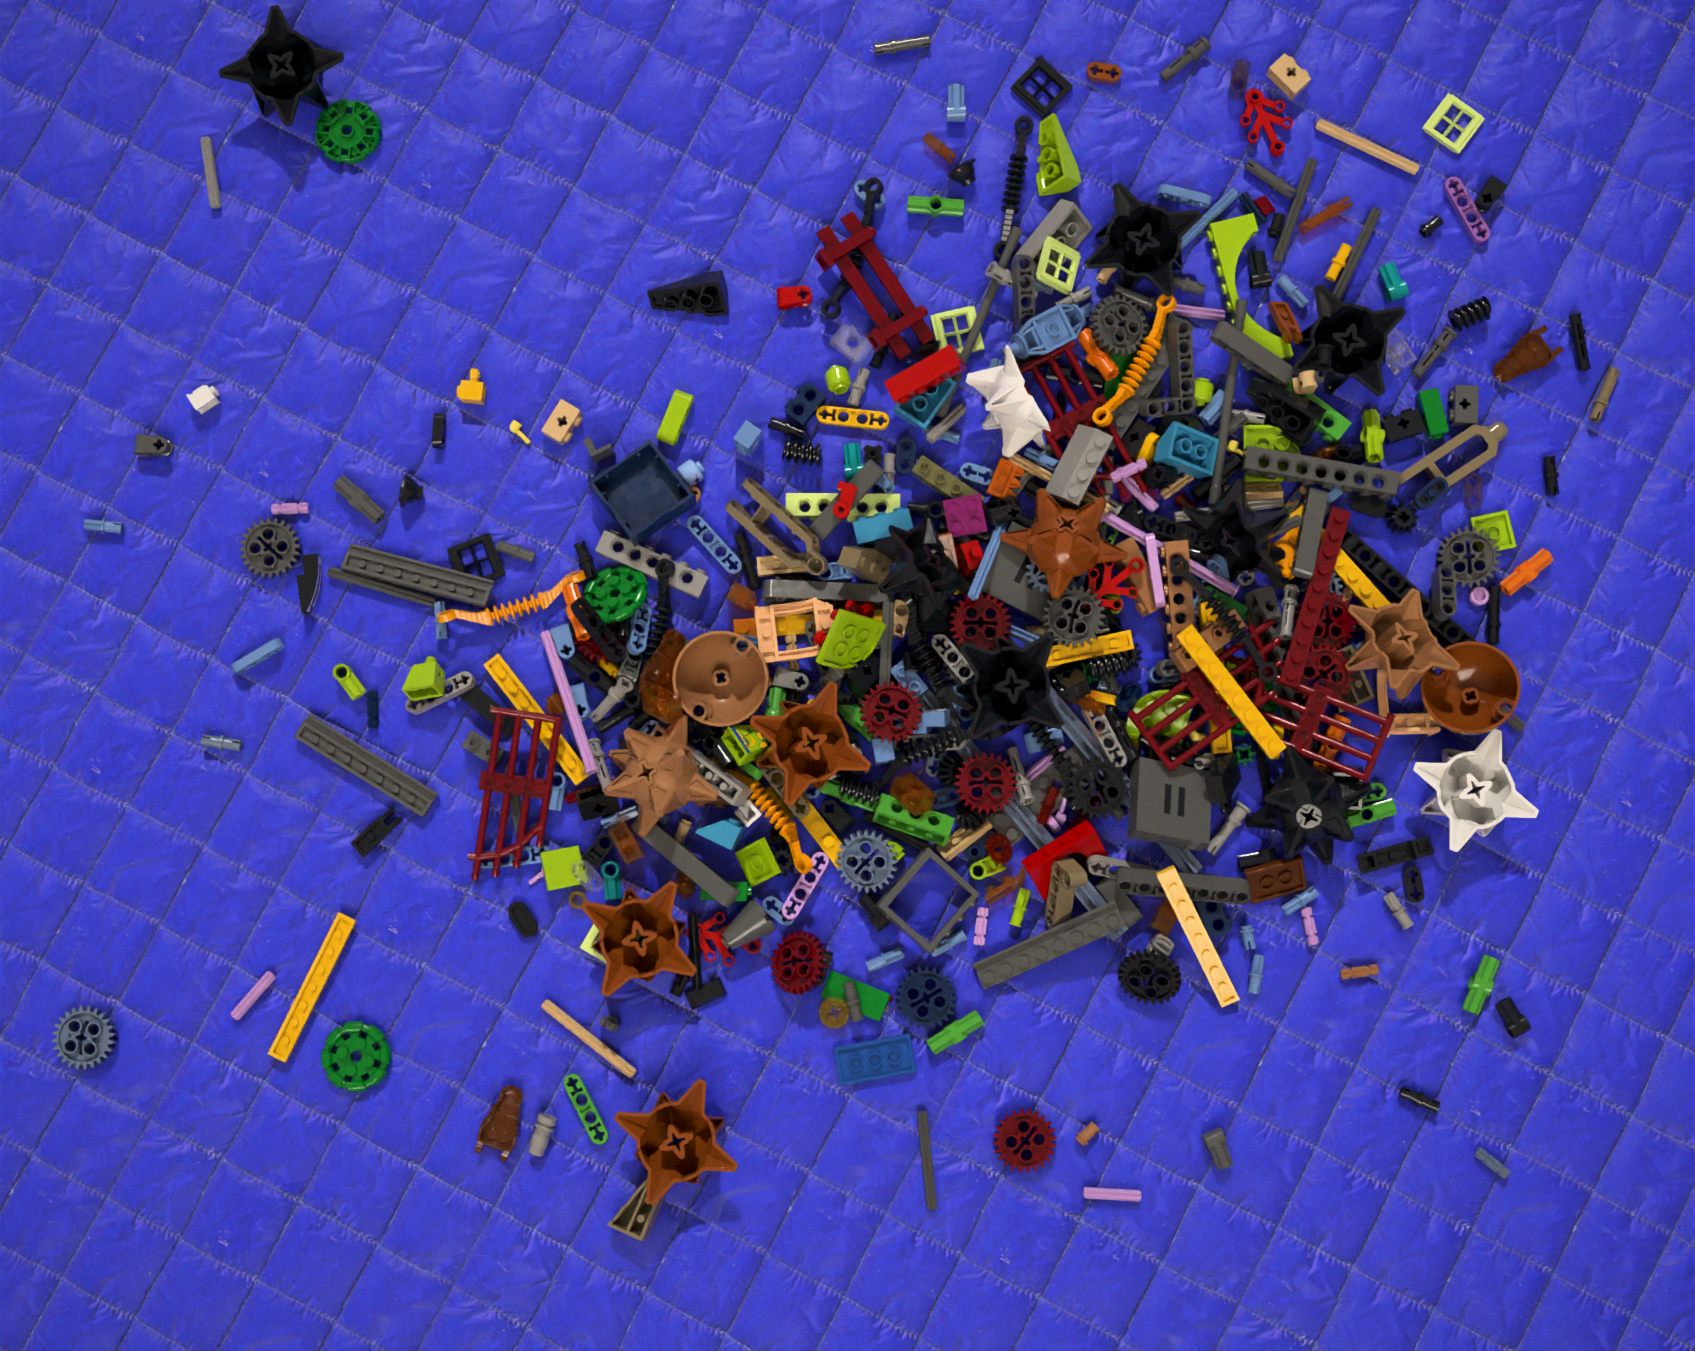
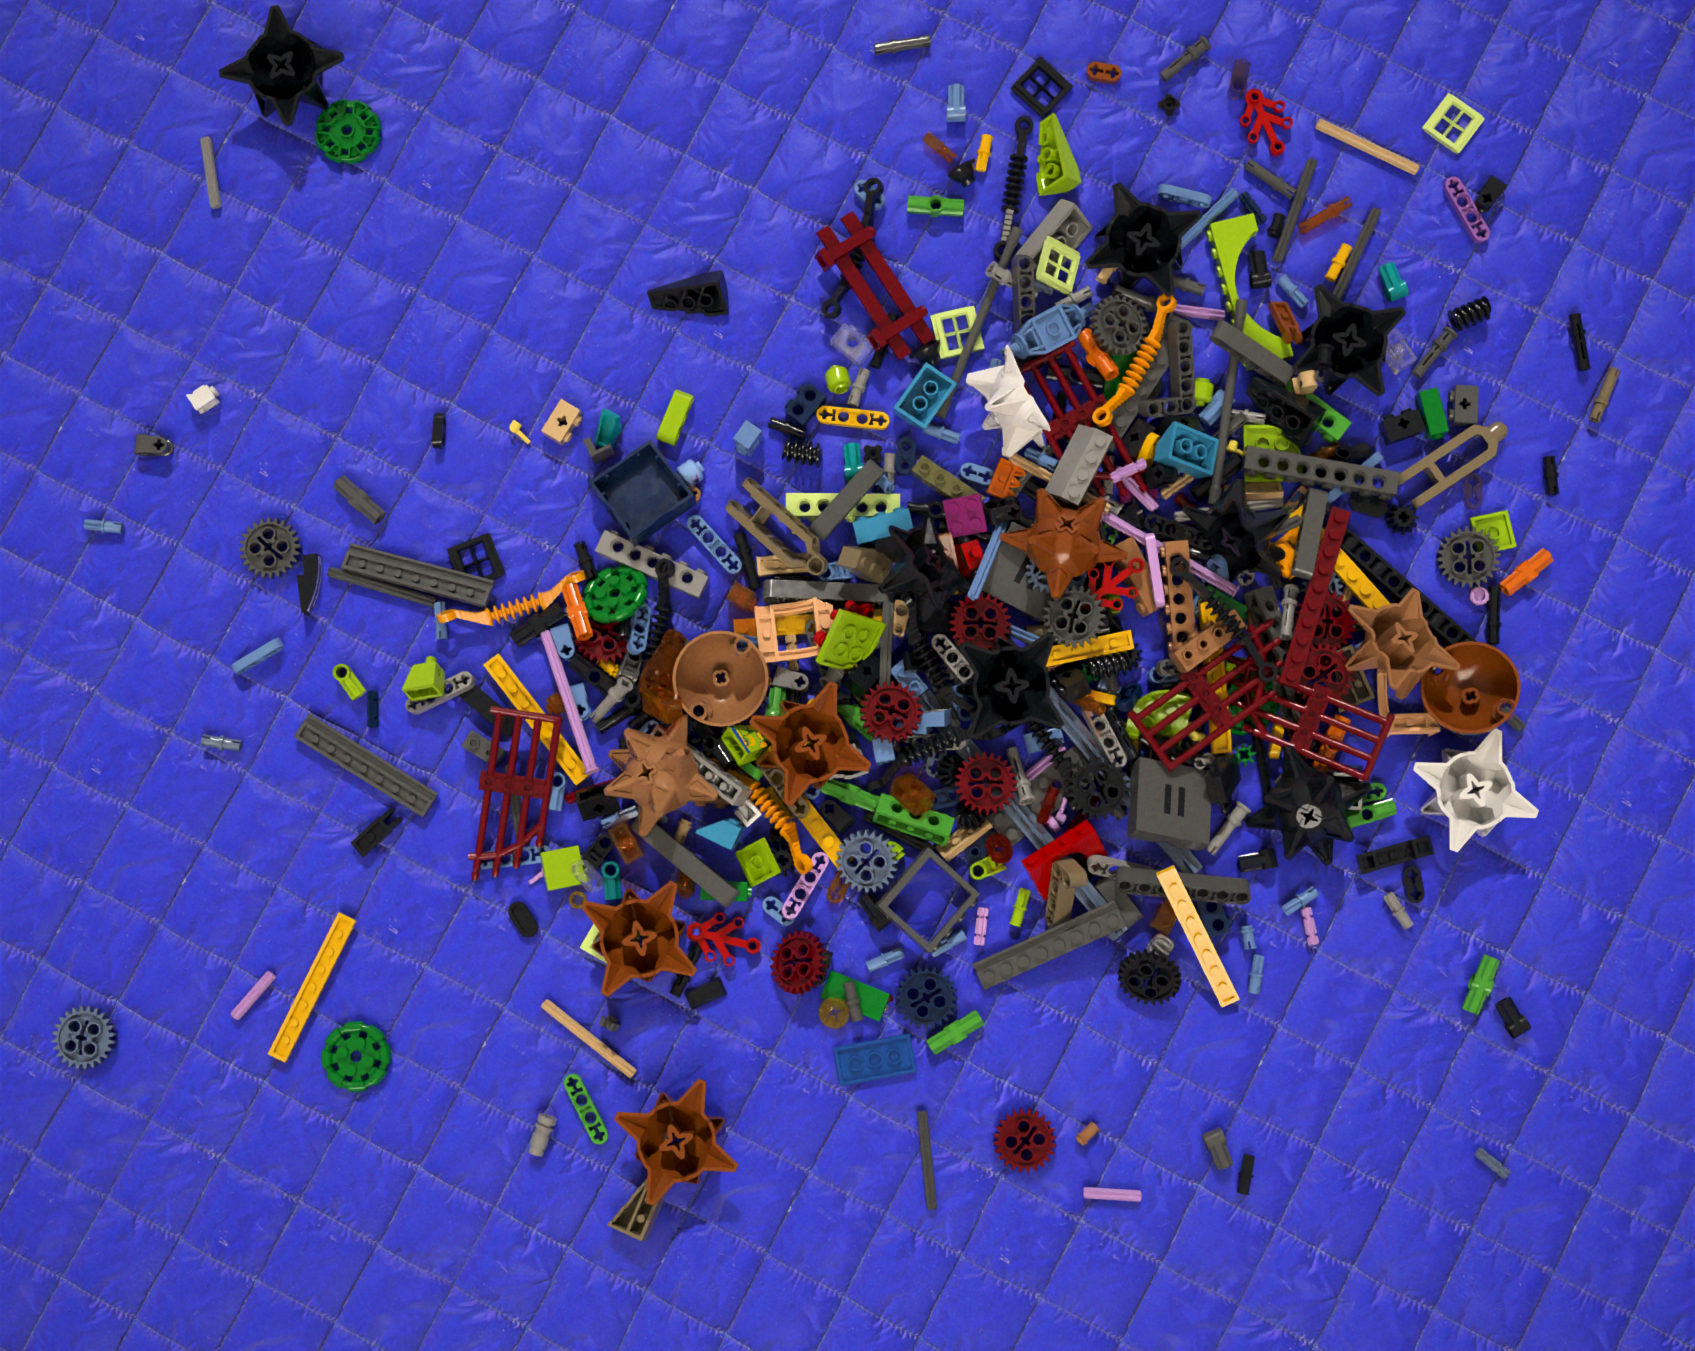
(290, 508): lavender axle -> none
(409, 491): black piece -> none
(473, 390): yellow brick -> none
(500, 1126): reddish brown animal -> none
(516, 551): dark grey pin -> none
(537, 624): none -> black piece
(595, 632): black beam -> none
(599, 757): light grey pin -> none
(608, 428): none -> teal tile
(694, 949): black axle -> none
(747, 926): dark grey cone -> none
(792, 297): red piece -> none
(835, 883): none -> clear orange beam
(843, 506): red leg -> none
(858, 790): black piece -> none
(925, 374): red wedge -> none
(946, 423): light grey axle -> none
(983, 153): none -> yellow axle
(1008, 883): clear orange piece -> none
(1169, 99): none -> black plate
(1230, 691): yellow plate -> none
(1246, 1174): none -> black axle
(1264, 205): dark red piece -> none
(1276, 879): reddish brown tile -> none
(1280, 72): tan brick -> none
(1361, 971): medium nougat axle -> none
(1372, 436): lime piece -> none
(1419, 1099): black pin -> none
(1427, 229): black pin -> none
(1430, 494): dark blue plate -> none
(1439, 599): dark grey beam -> none
(1527, 355): reddish brown animal -> none

